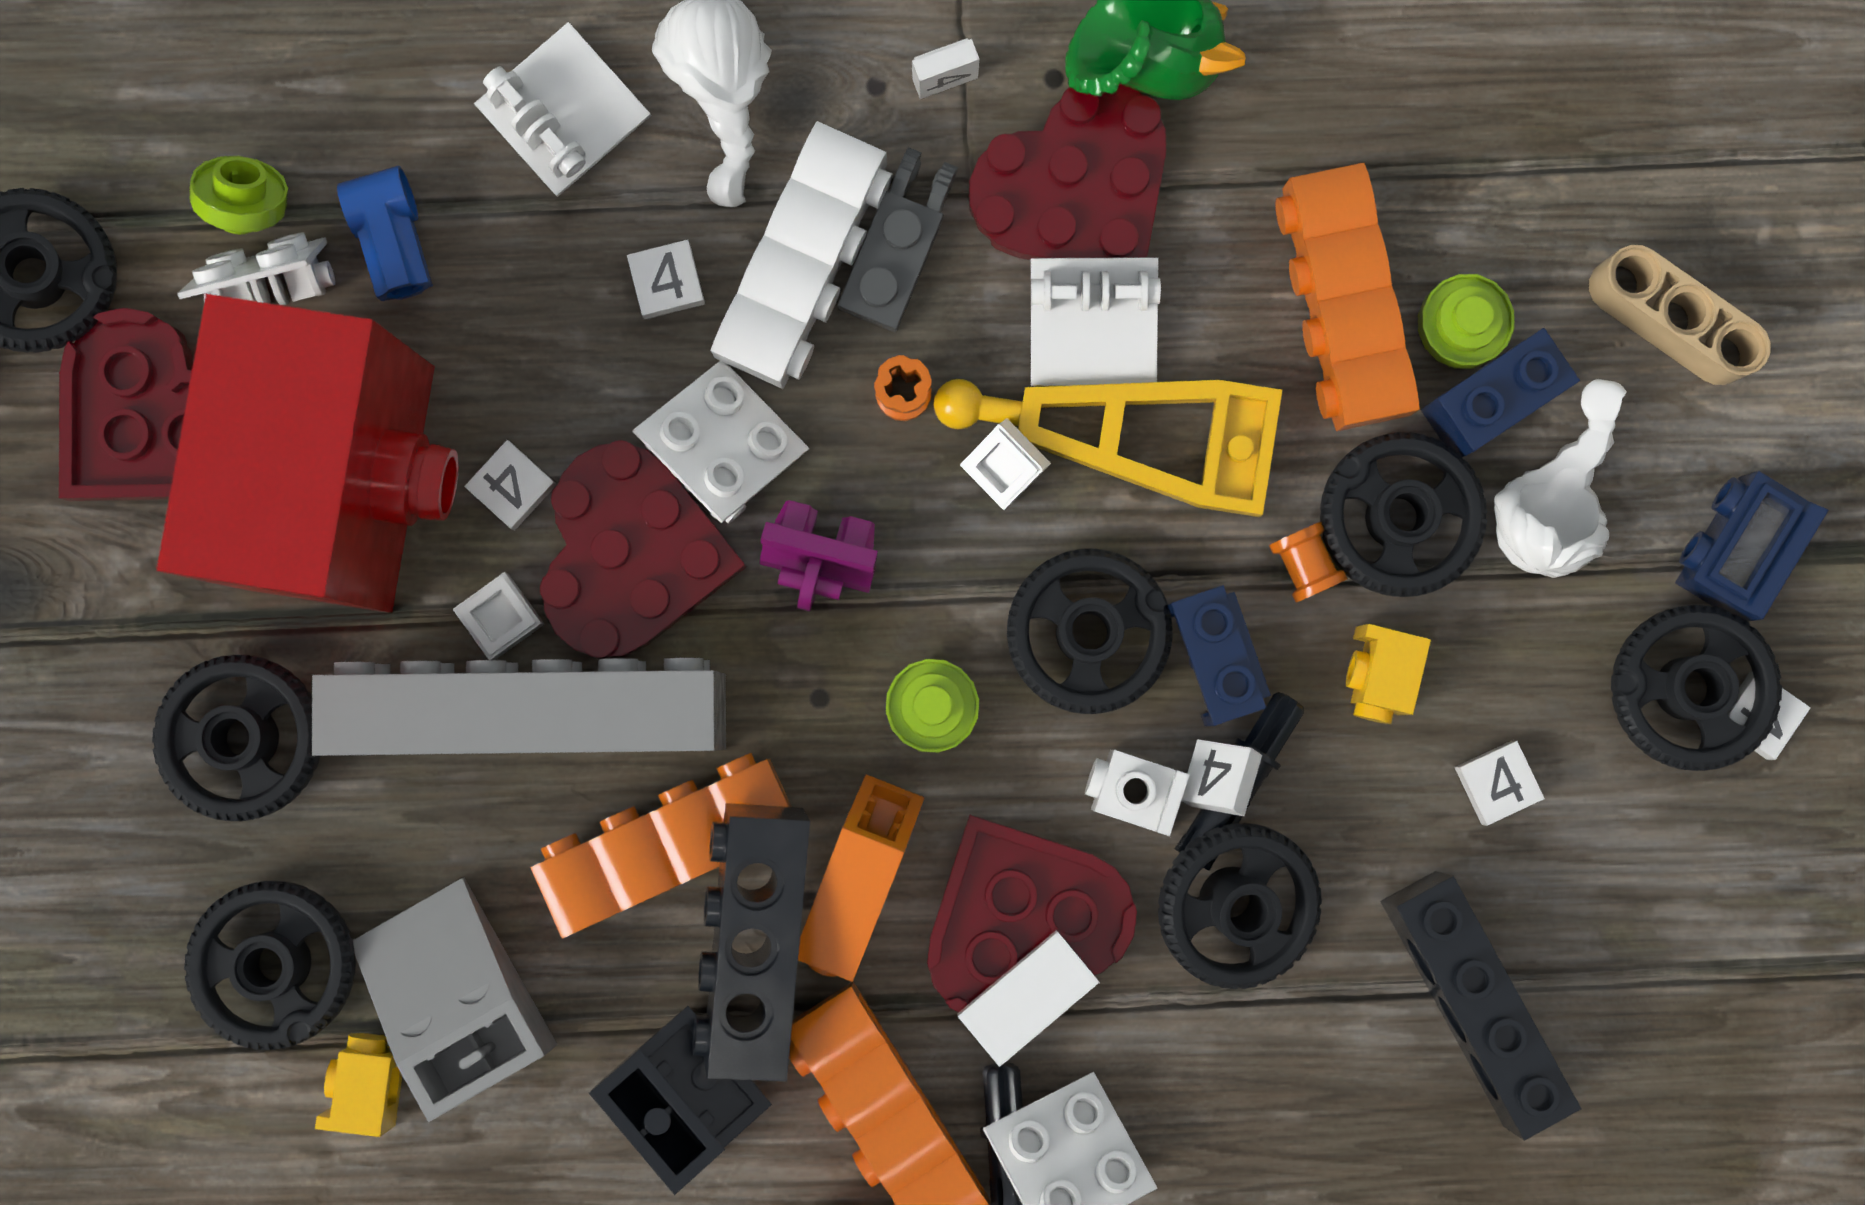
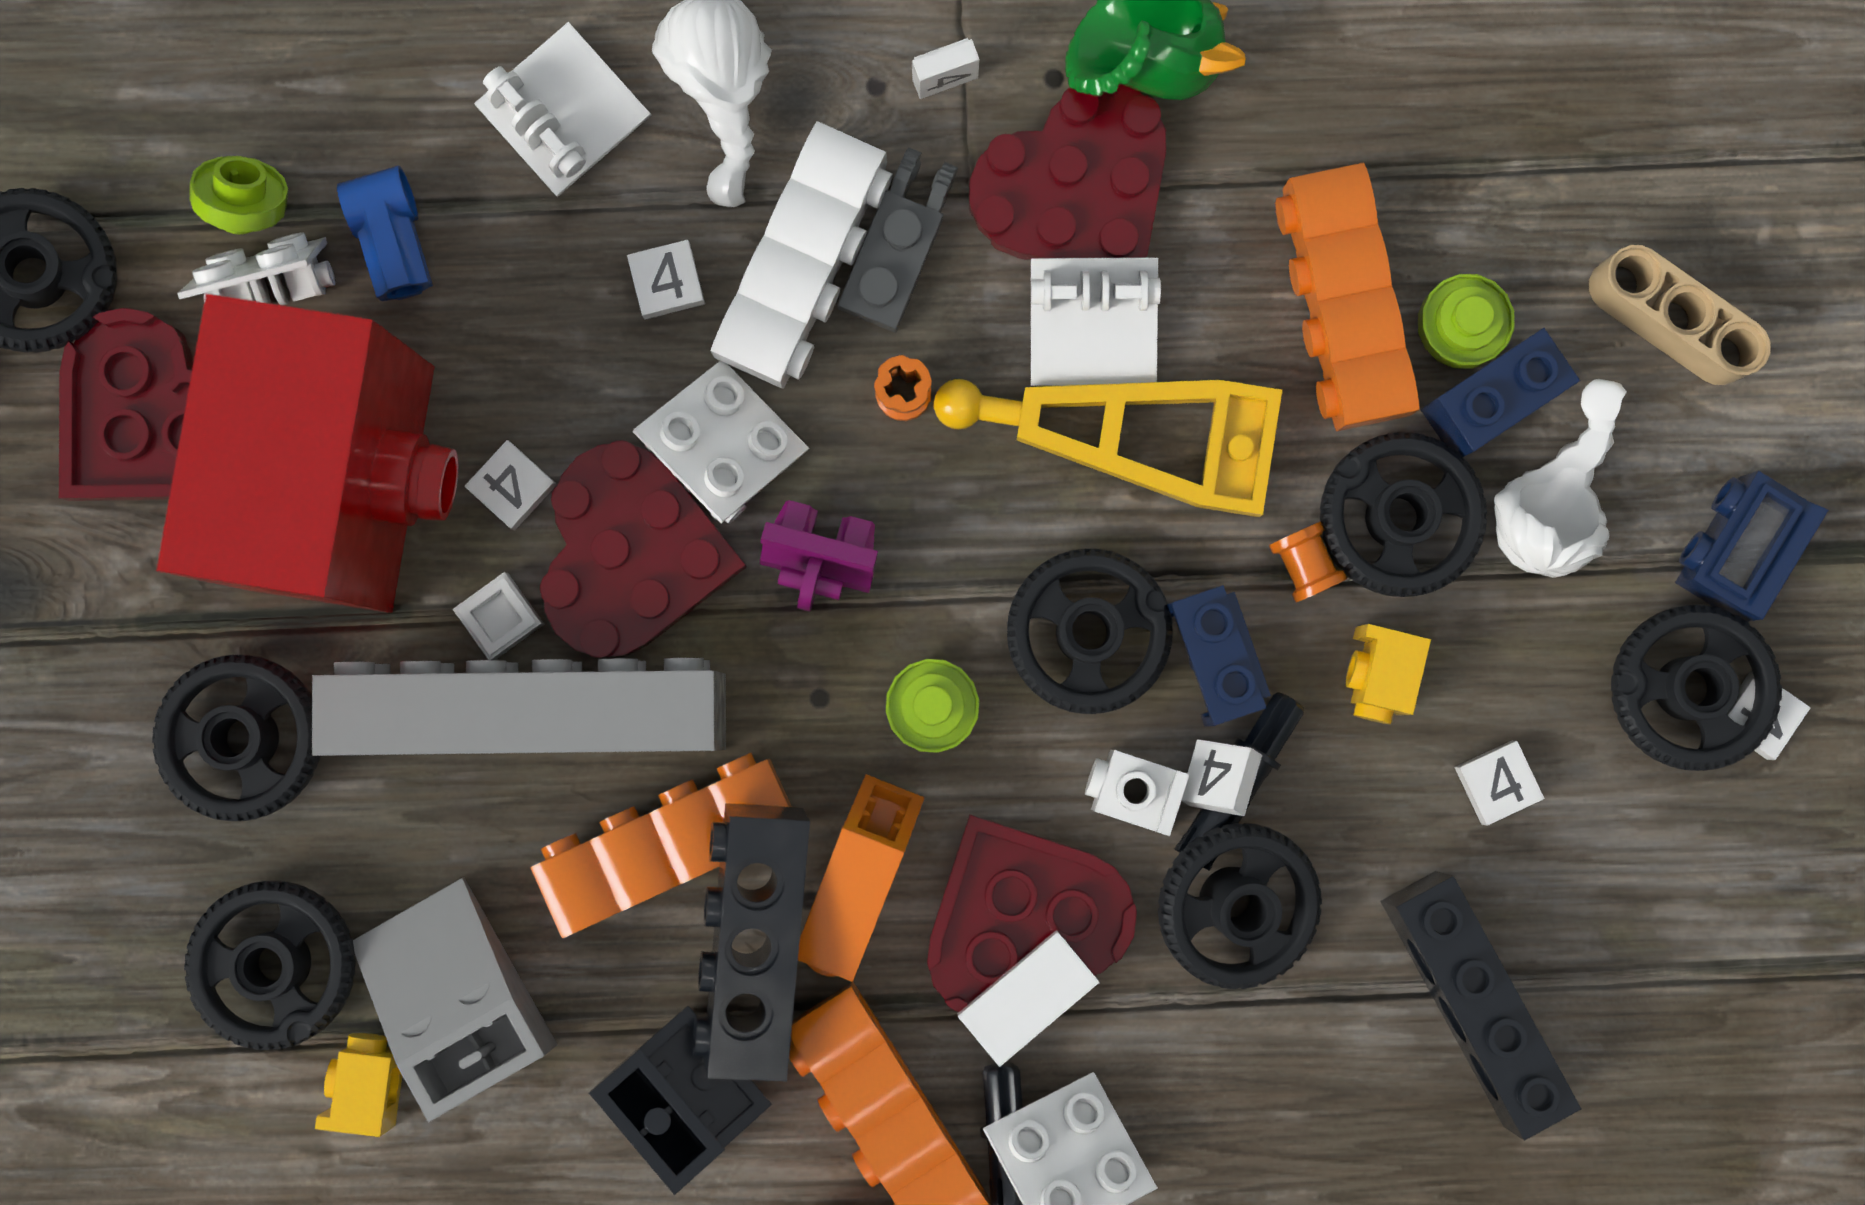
(1005, 464): white tile -> none

